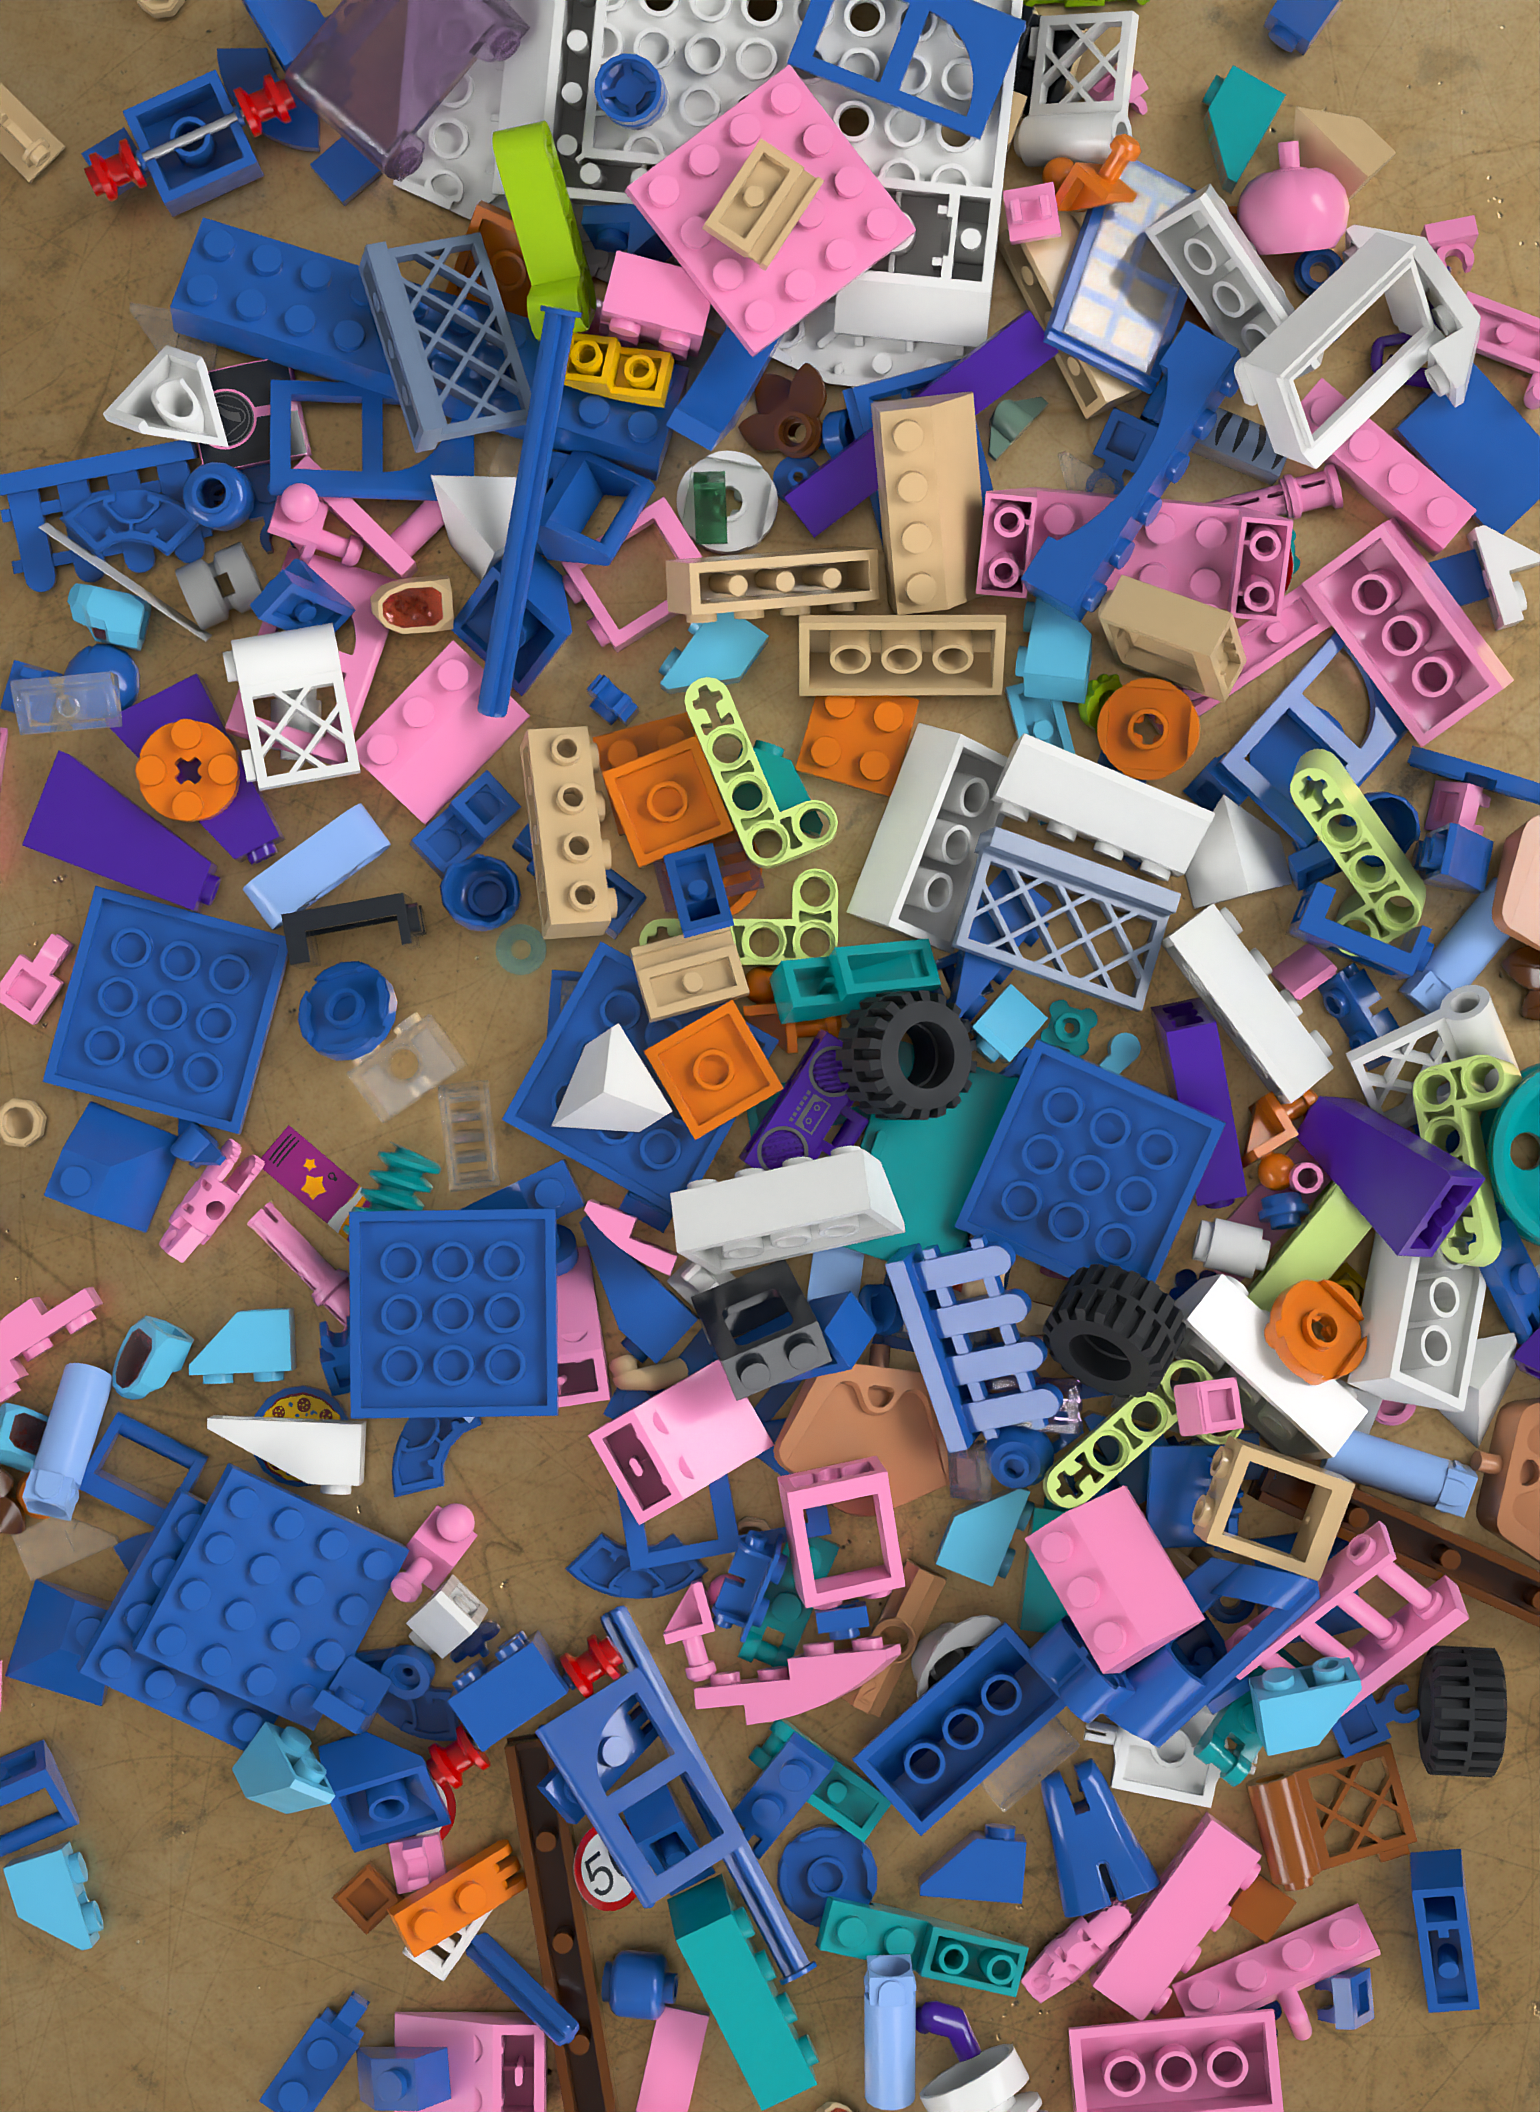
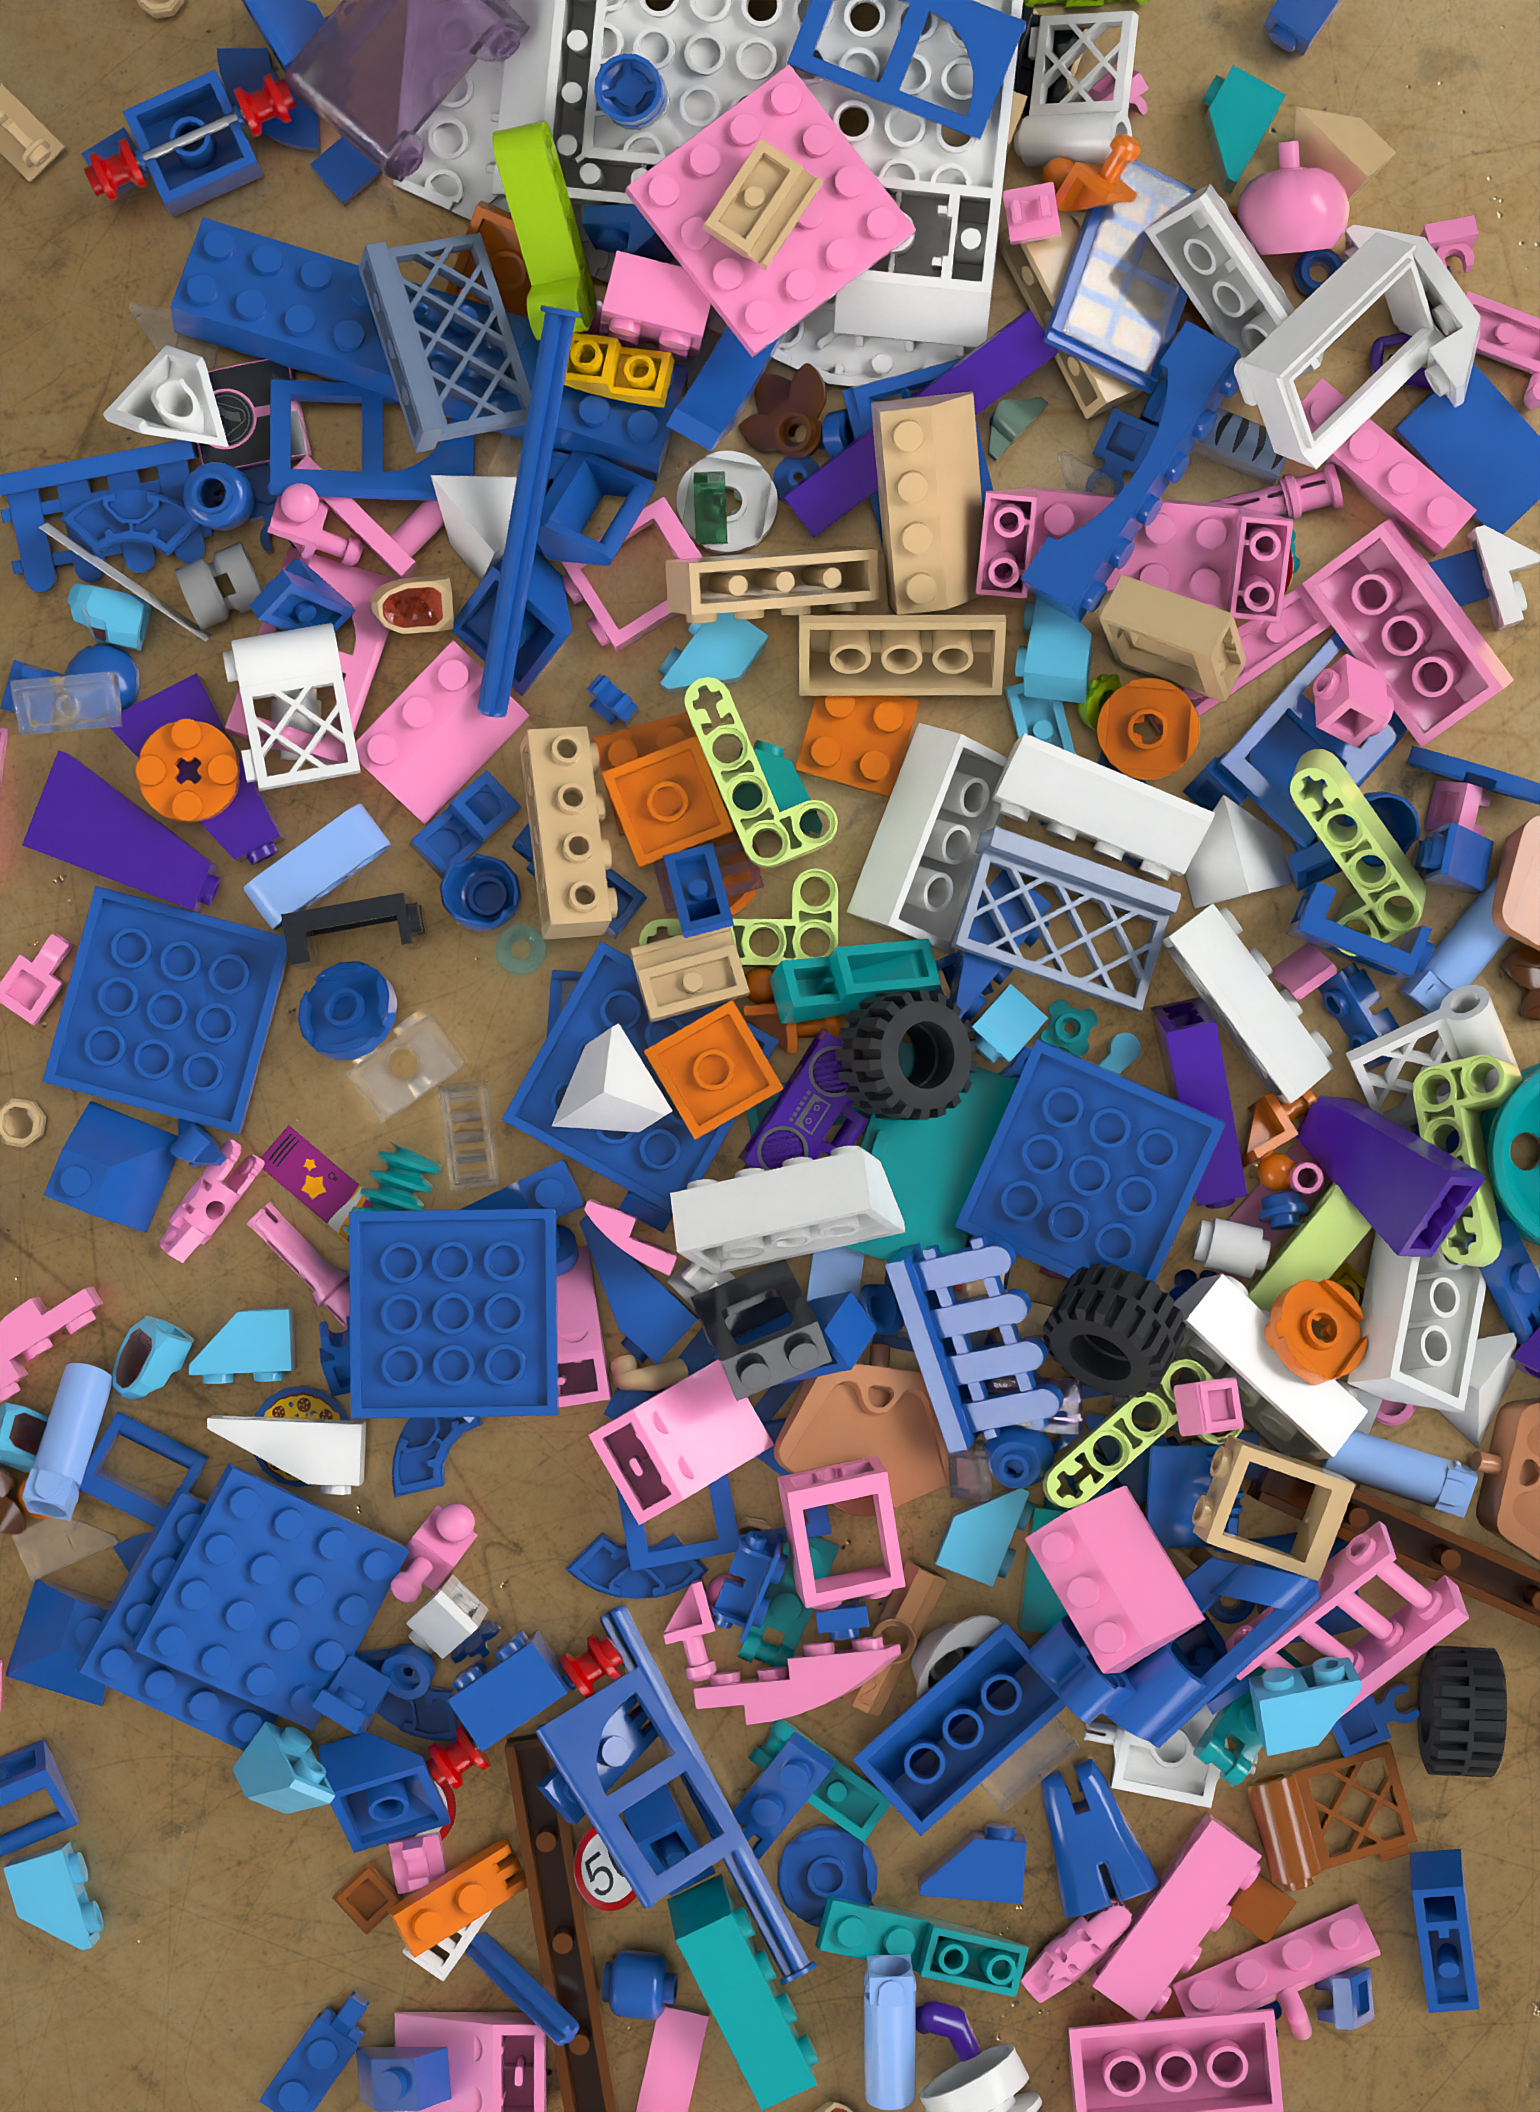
(1352, 701): none -> bright pink brick

